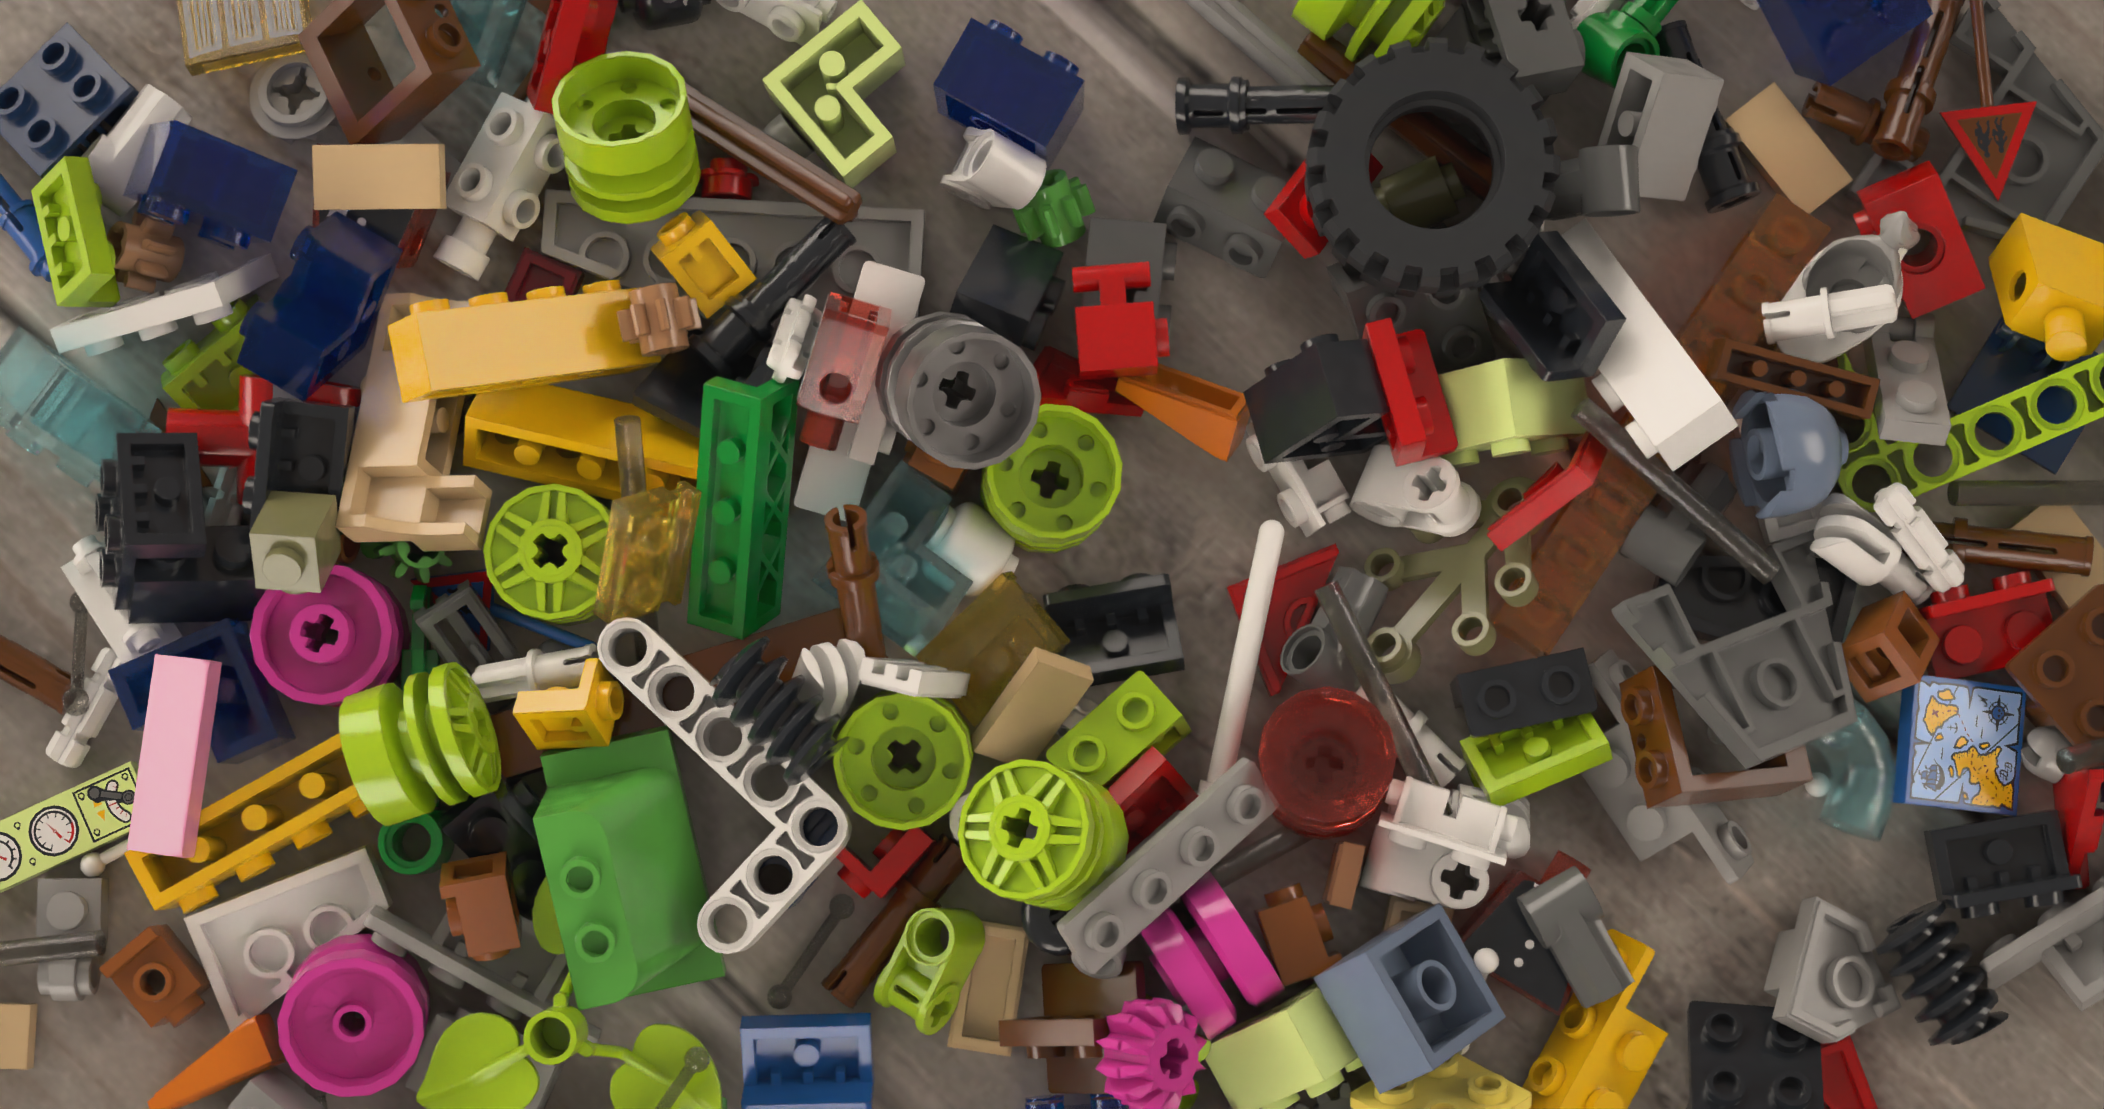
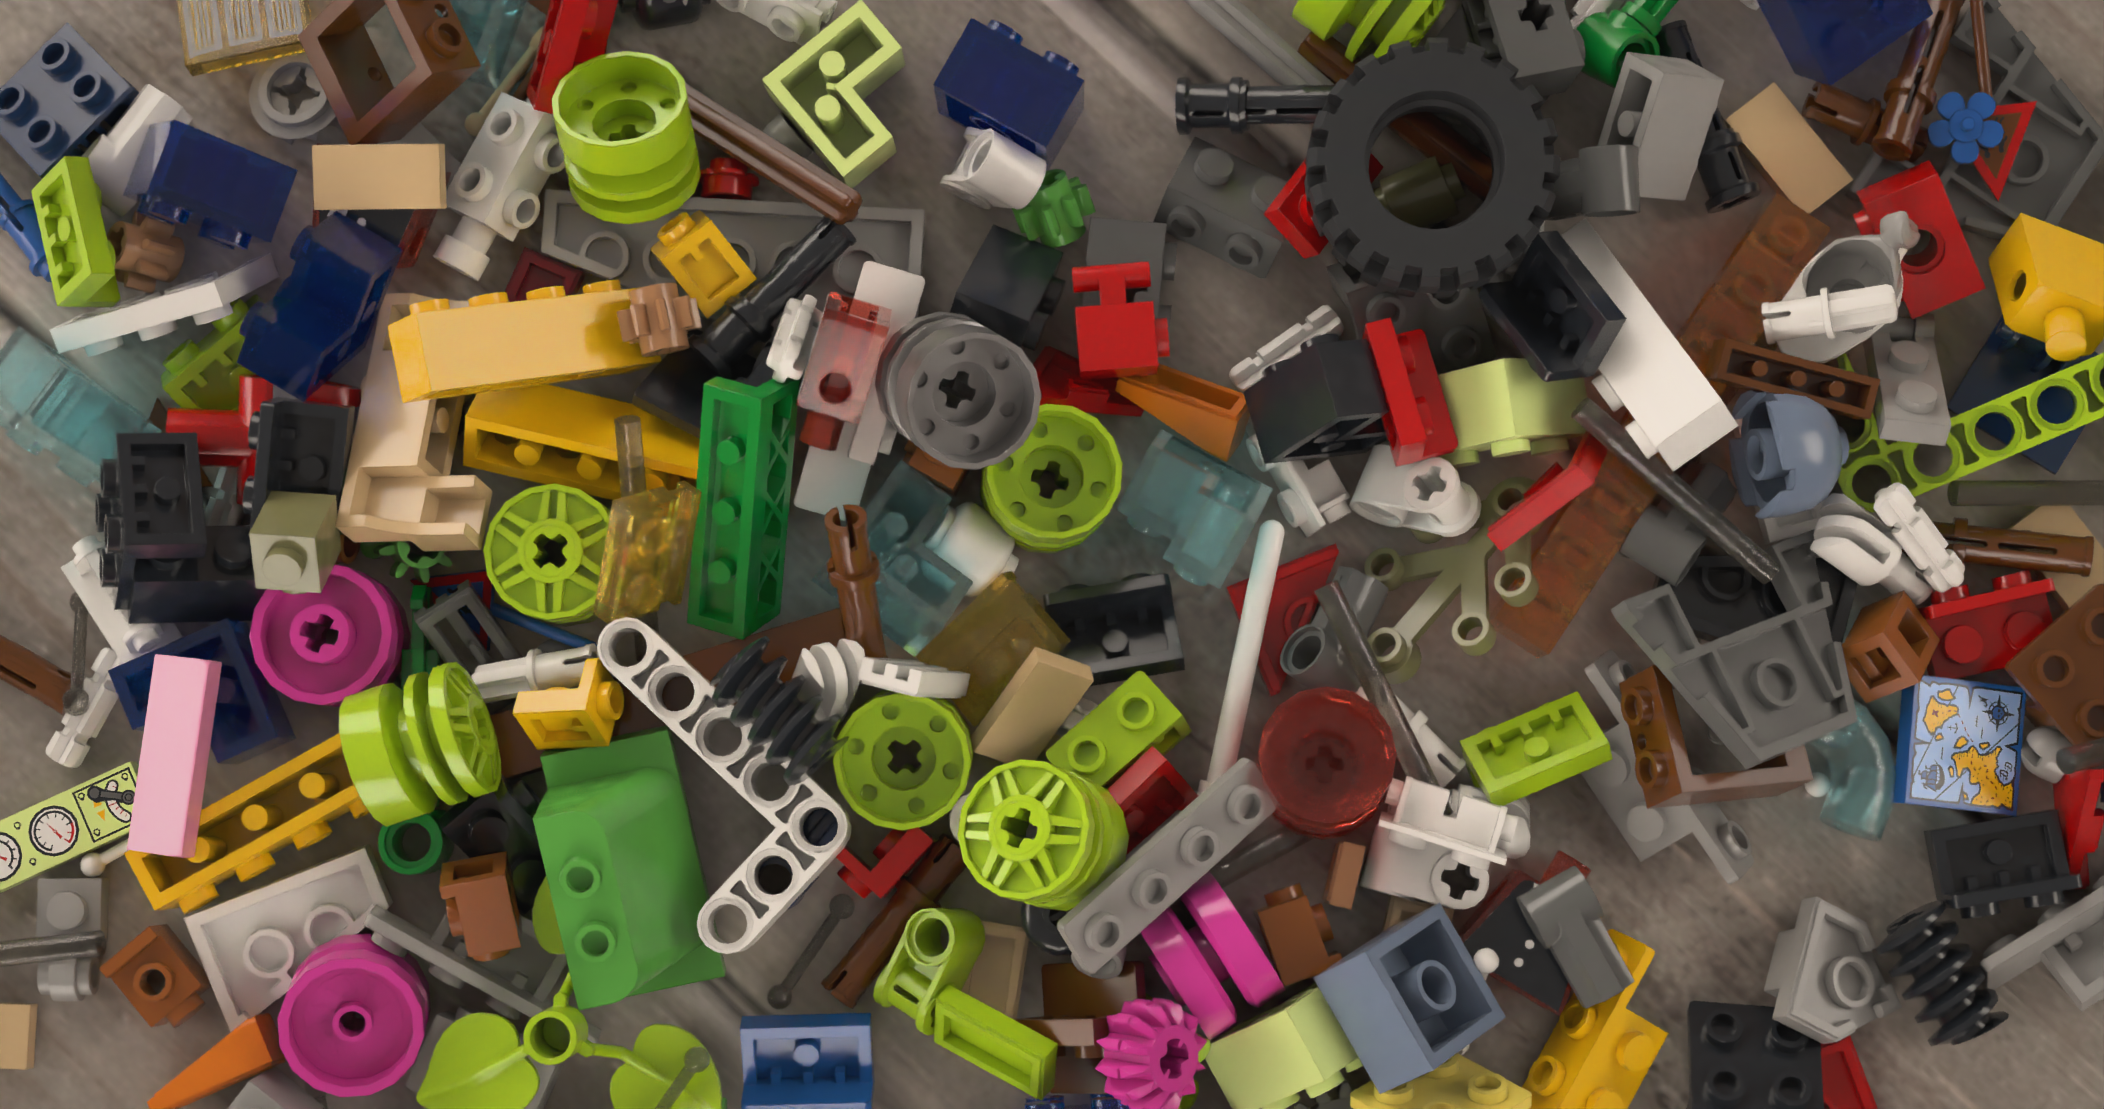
(476, 120): none -> tan hinge
(995, 1042): none -> lime tile
(1196, 504): none -> clear light blue brick
(1285, 346): none -> white axle
(1525, 693): black bracket -> none
(1965, 126): none -> blue plant

